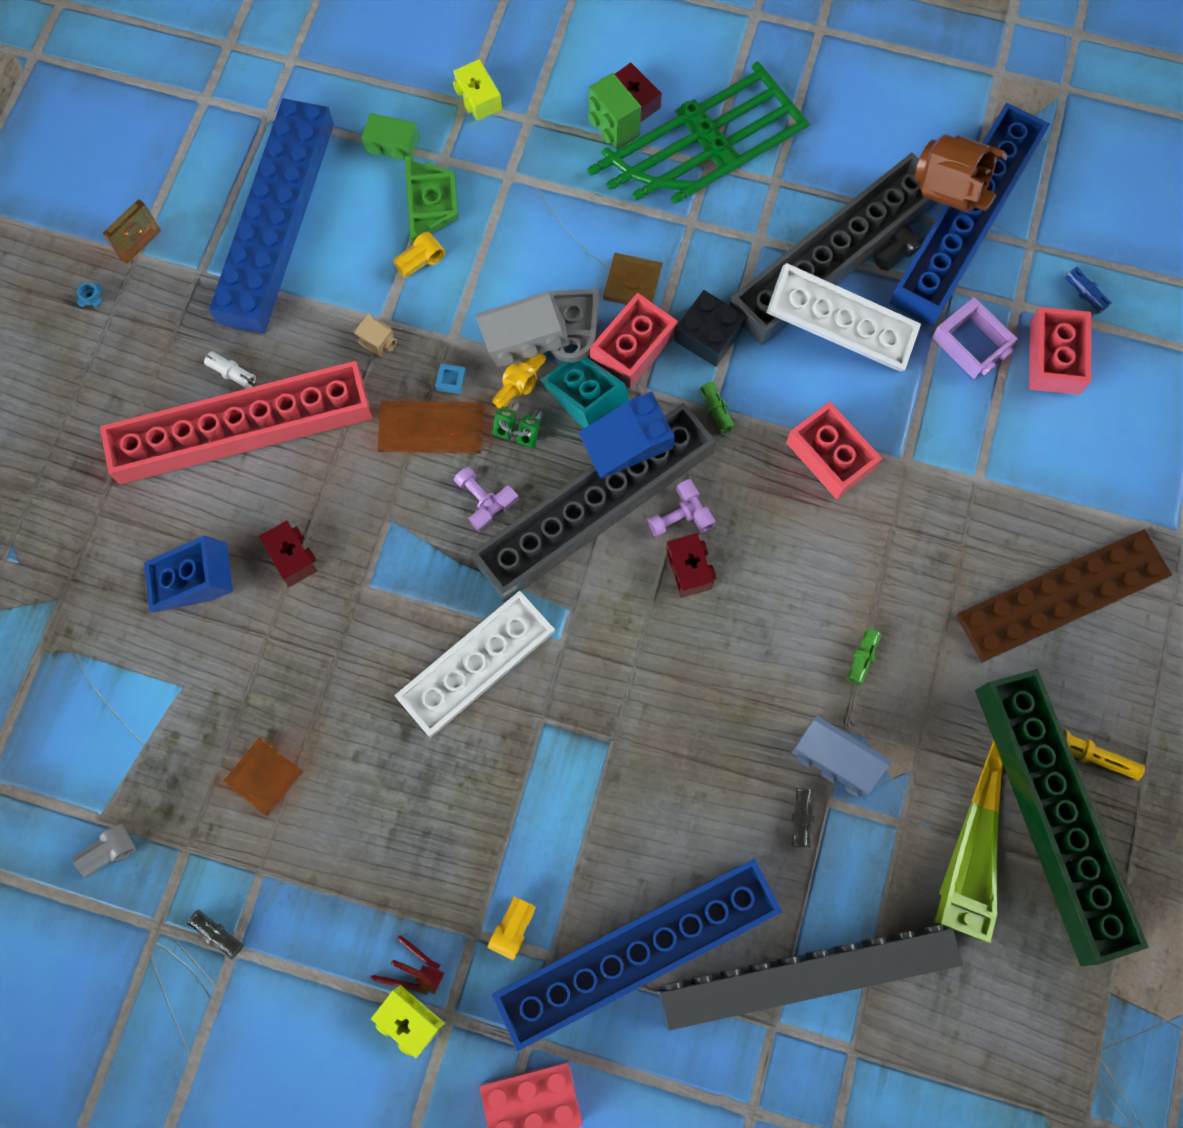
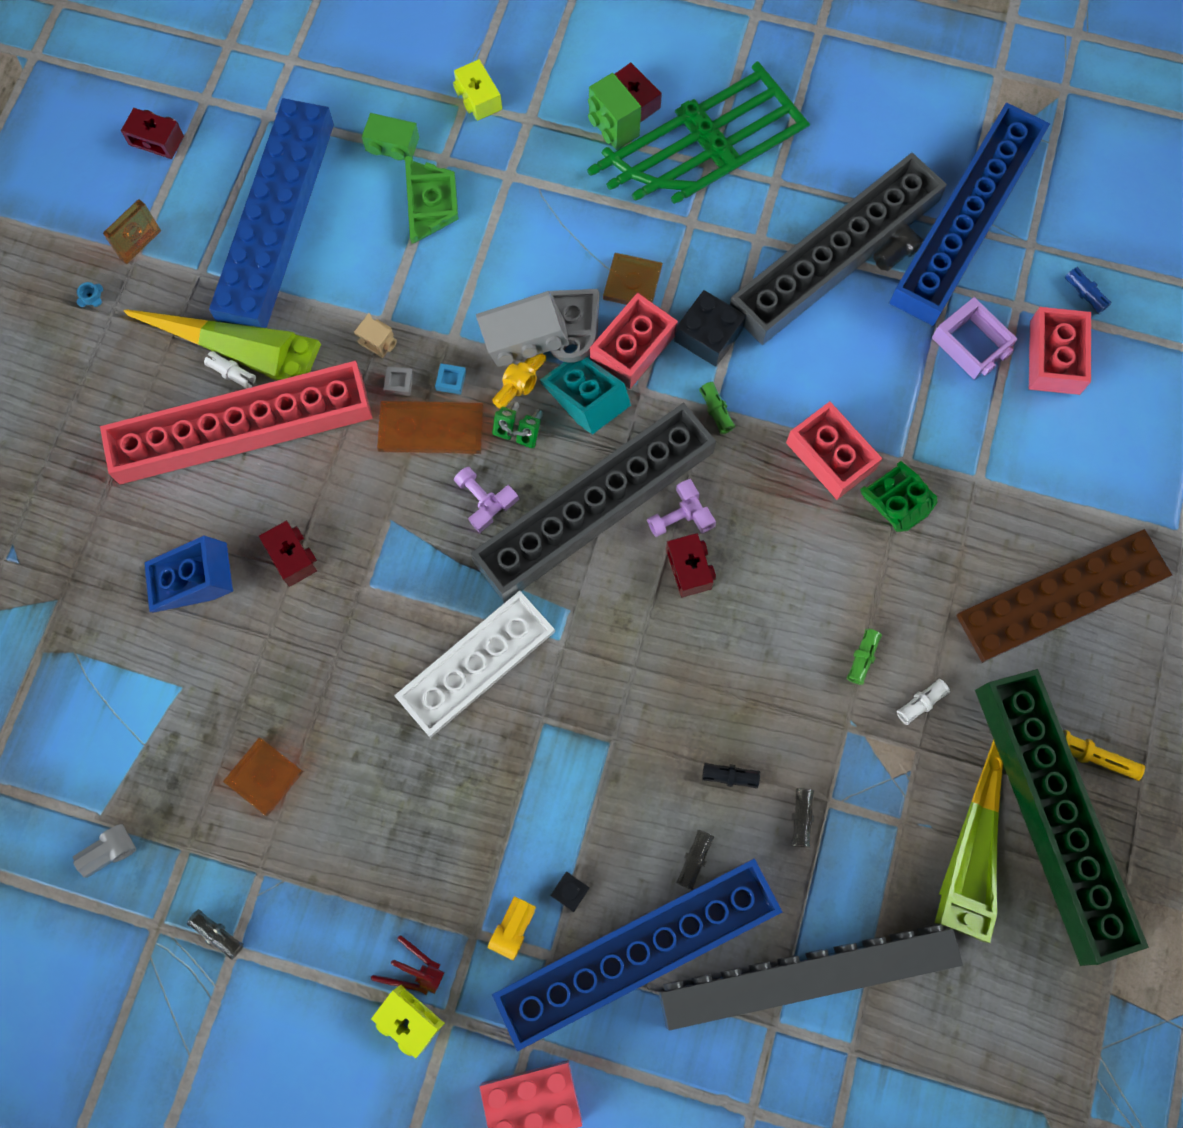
(152, 133): none -> dark red brick
(265, 350): none -> lime plate
(398, 381): none -> light grey plate
(423, 252): yellow piece -> none
(570, 891): none -> black plate
(628, 435): blue slope -> none
(695, 859): none -> clear smoke pin
(731, 775): none -> black pin
(840, 757): sand blue slope -> none
(843, 317): white plate -> none
(901, 497): none -> green slope
(923, 701): none -> white pin
(958, 172): dark orange piece -> none

